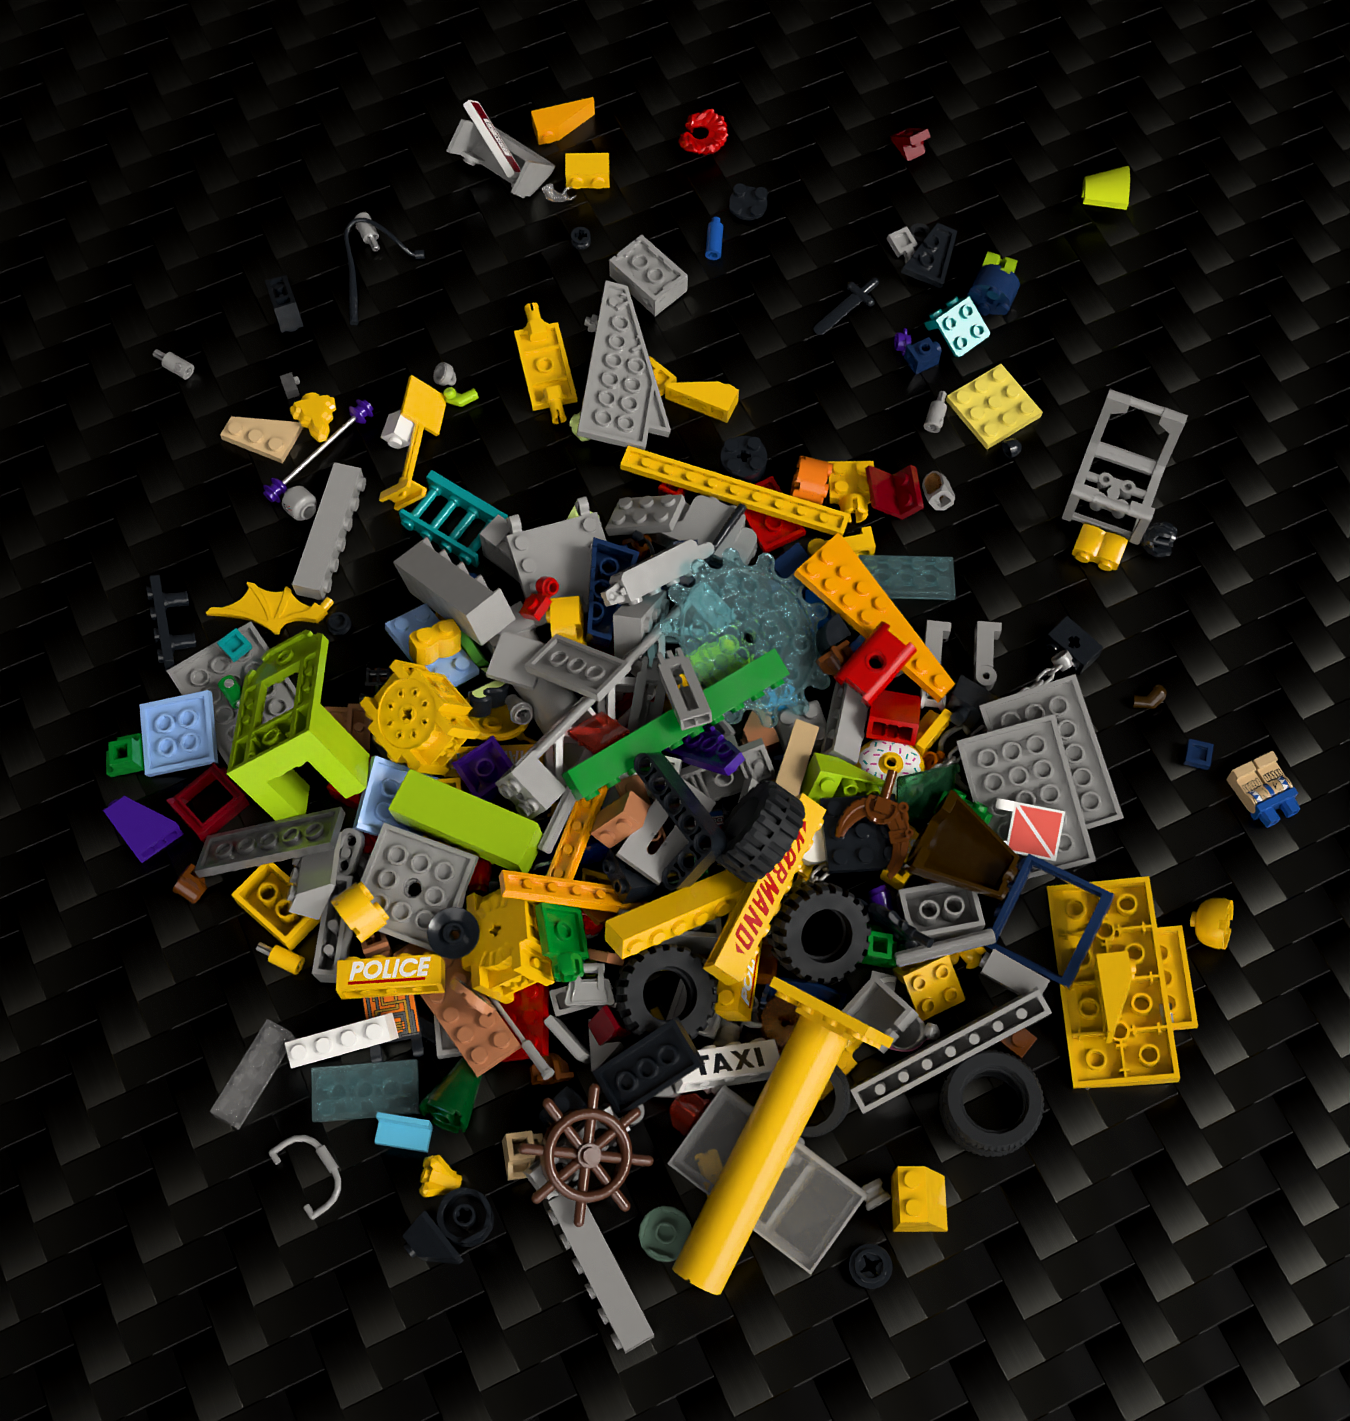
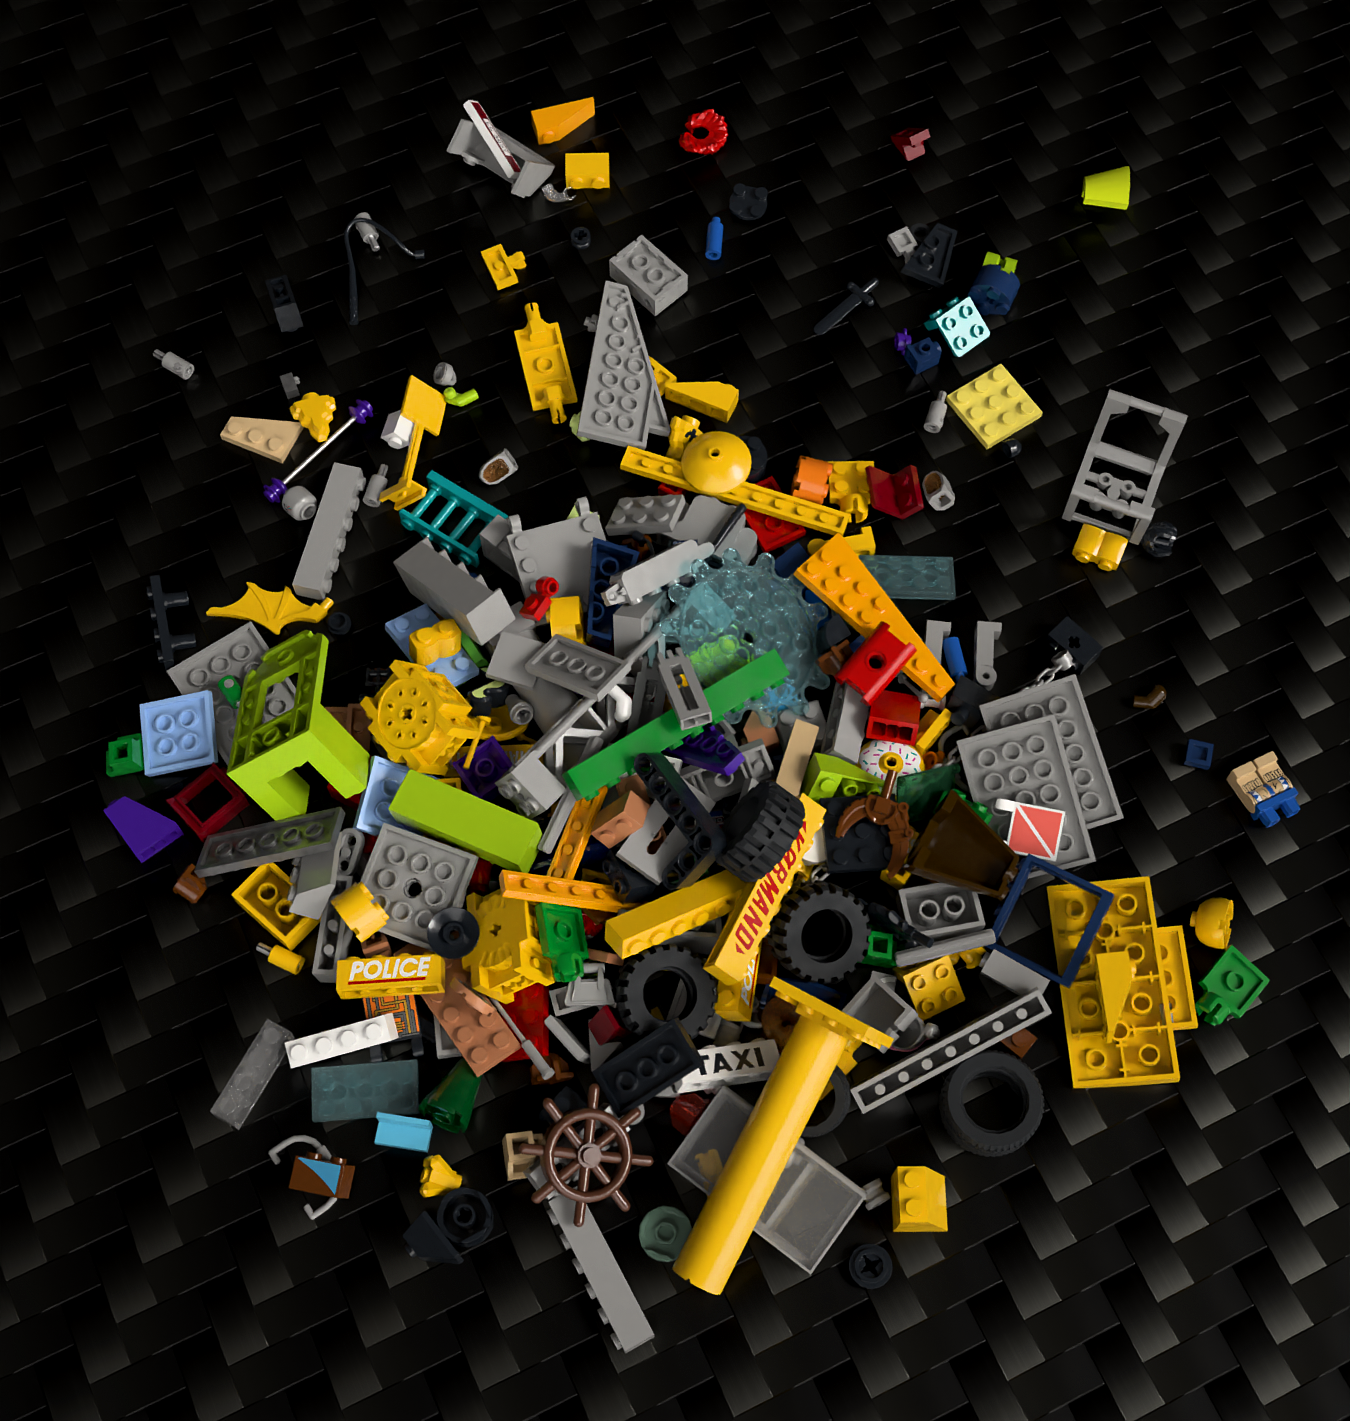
(234, 645): teal plate -> none
(322, 1176): none -> reddish brown brick
(375, 487): none -> light grey piece
(482, 720): none -> yellow piece
(498, 468): none -> rock
(501, 266): none -> yellow plate
(598, 732): clear red piece -> none
(623, 704): none -> white arm
(681, 434): none -> yellow rock
(719, 473): none -> yellow dish
(880, 896): dark purple cone -> none
(902, 679): none -> light grey hinge
(954, 657): none -> blue cylinder
(1229, 987): none -> green plate

